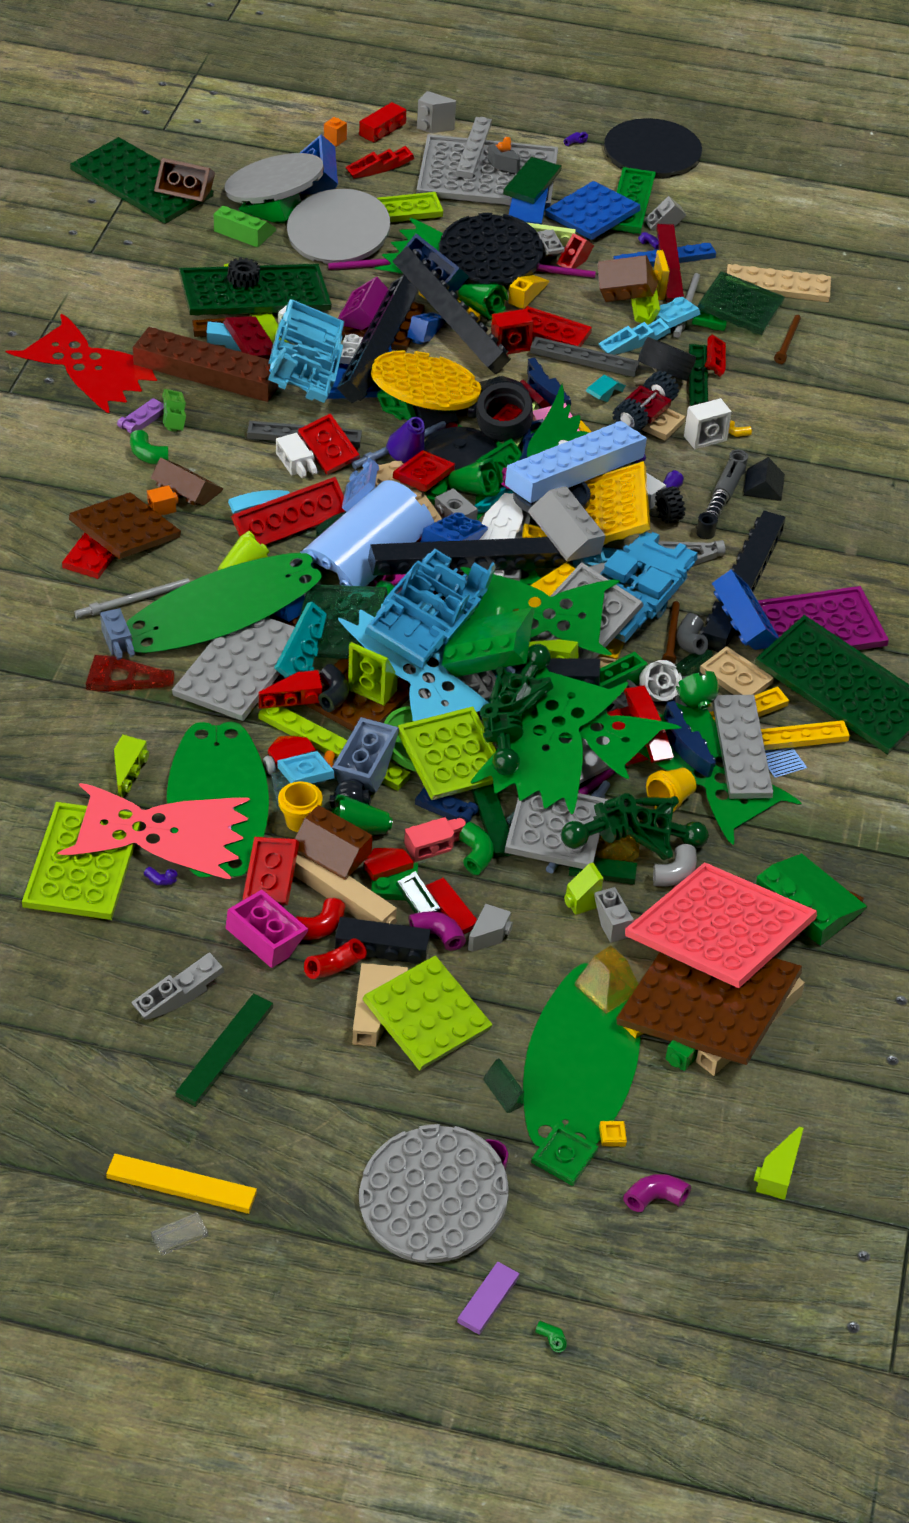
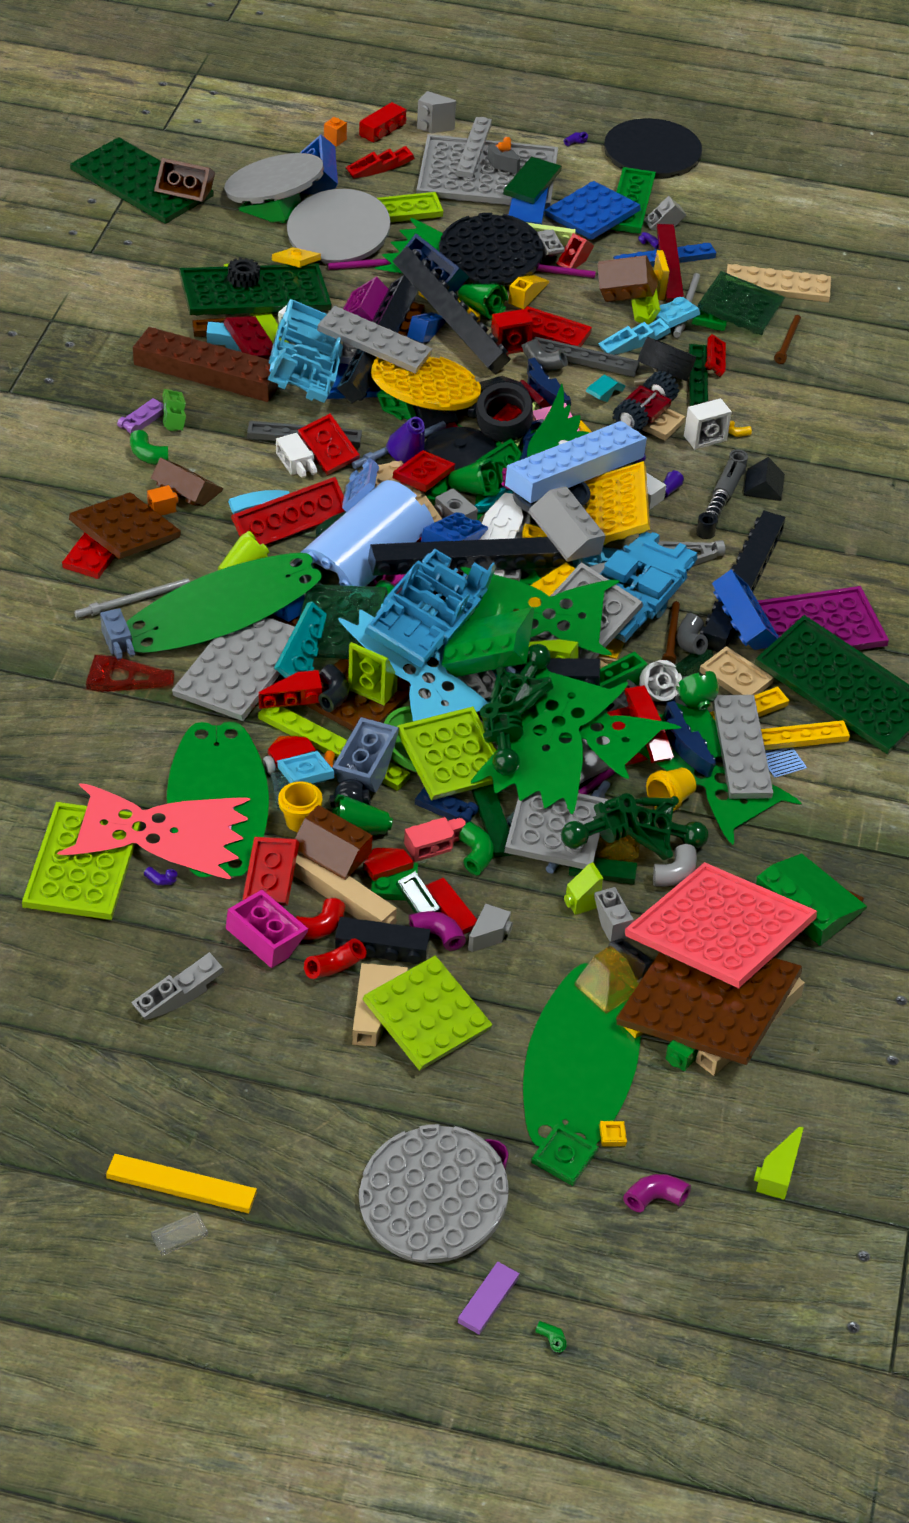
(100, 385): red piece -> none
(129, 757): lime slope -> none
(224, 1050): dark green tile -> none
(242, 226): bright green slope -> none
(296, 257): none -> yellow plate
(375, 339): none -> light grey plate
(504, 1086): clear green slope -> none
(549, 361): none -> dark grey cylinder
(637, 960): none -> black slope
(670, 504): black tyre -> none

